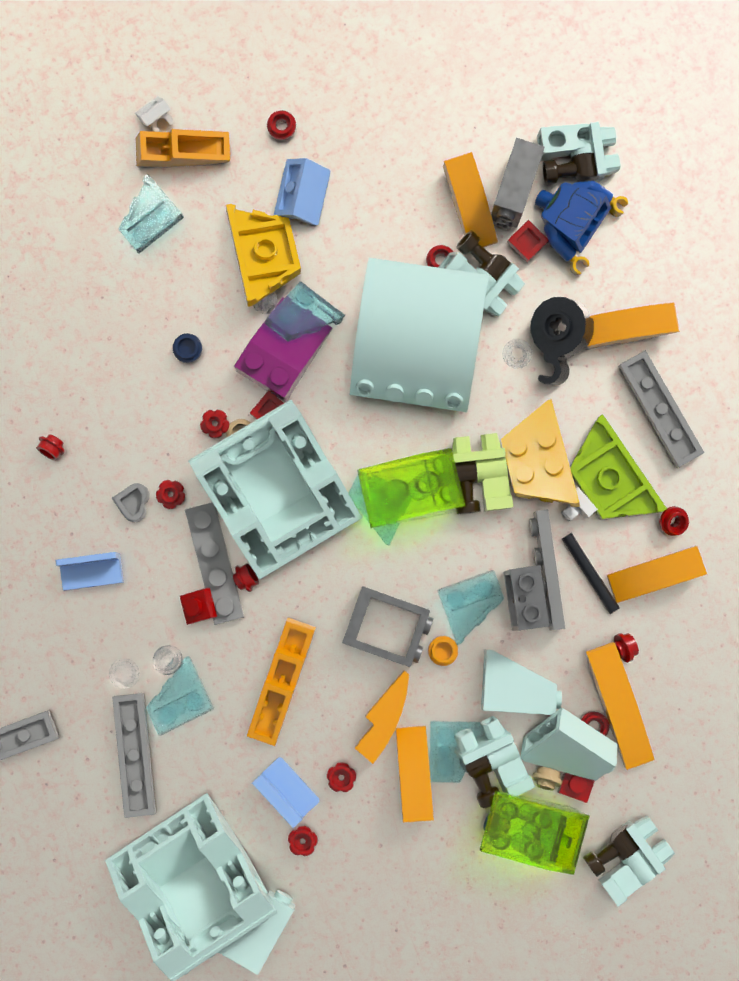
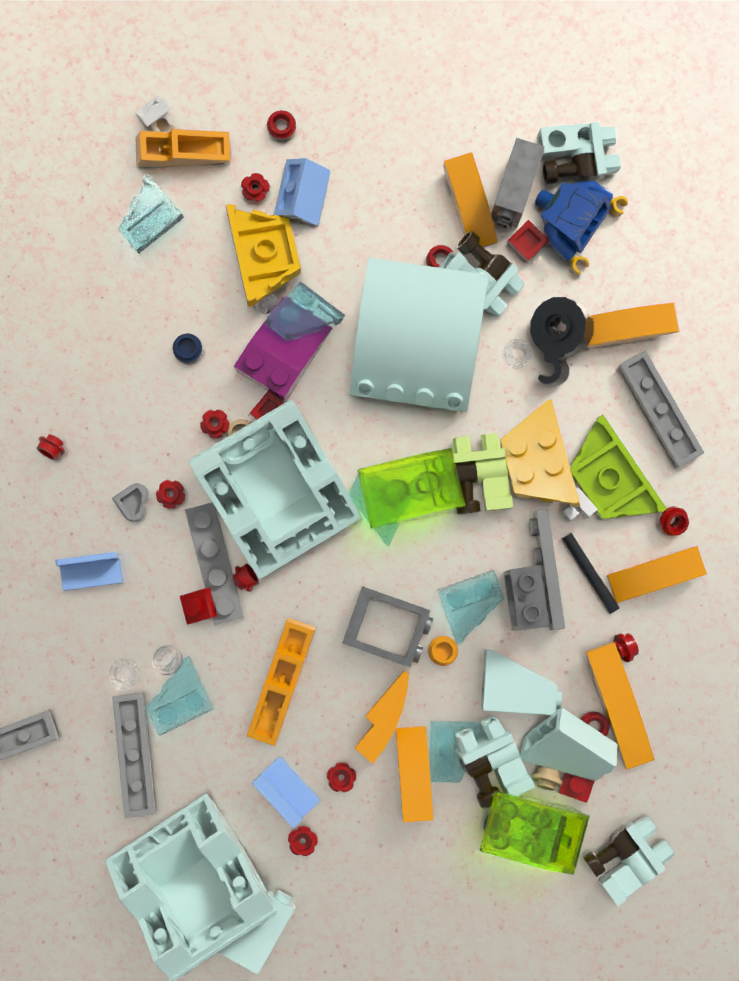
(258, 194): none -> red plate

